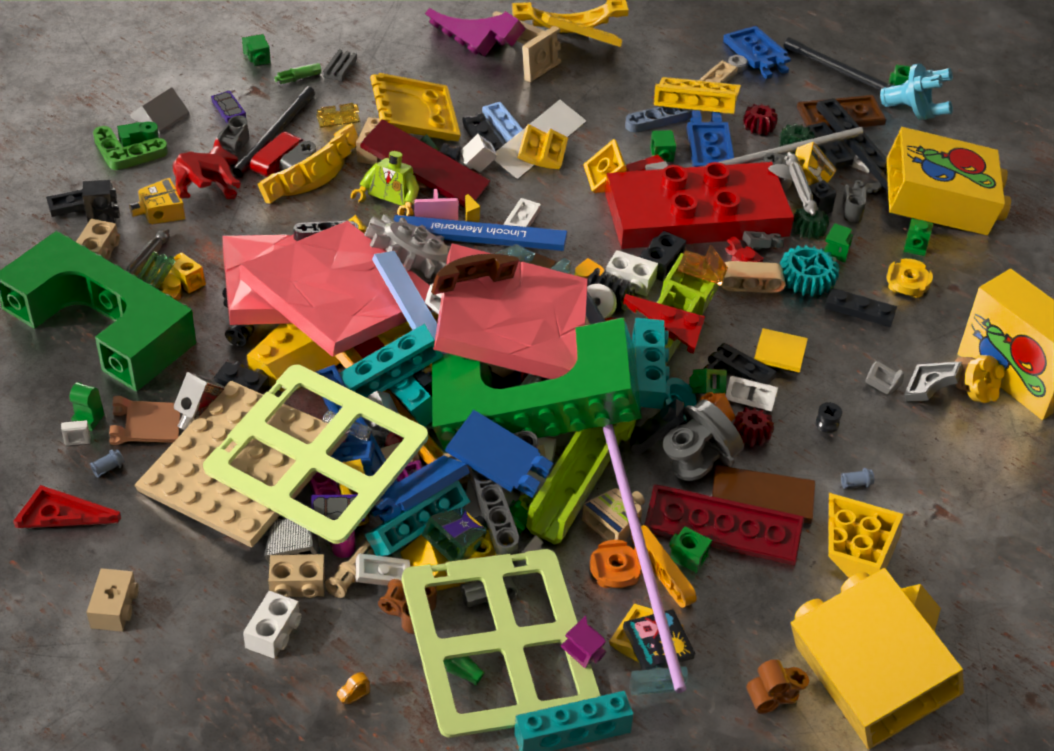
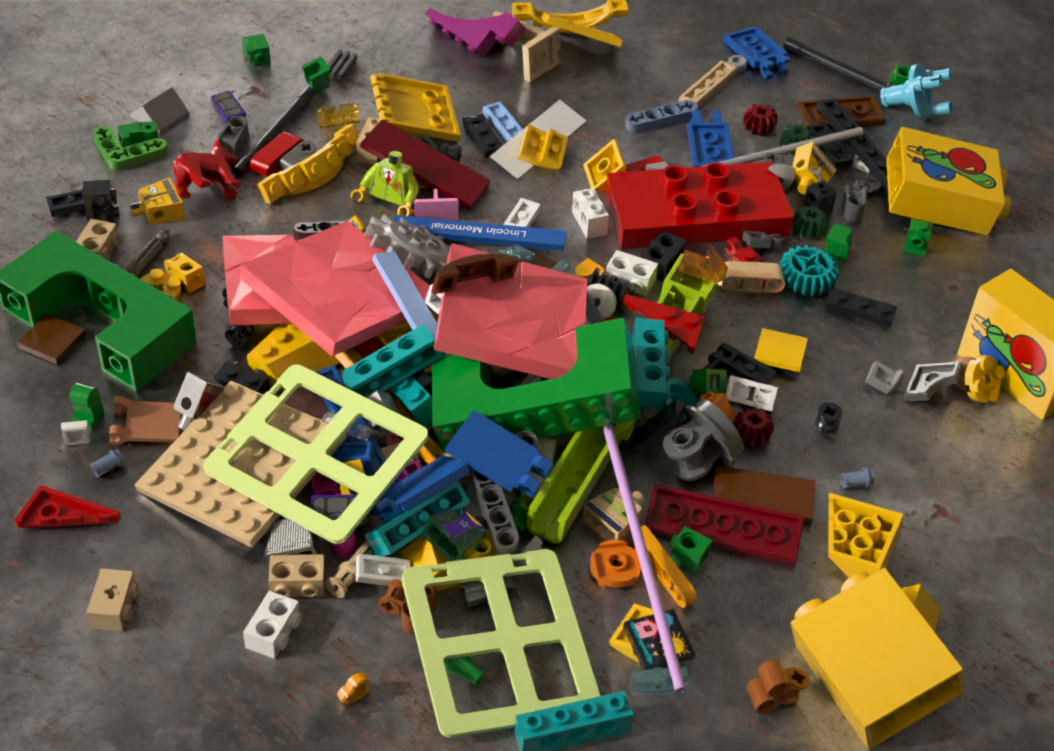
(51, 338): none -> reddish brown tile
(152, 266): clear green tile -> none
(298, 73): bright green piece -> none
(317, 74): none -> green window
(472, 209): yellow slope -> none
(478, 153): white brick -> none
(584, 644): magenta window -> none
(590, 213): none -> white brick
(663, 145): green brick -> none
(696, 95): yellow fence -> none
(801, 183): light grey wheel -> none
(914, 286): yellow plate -> none

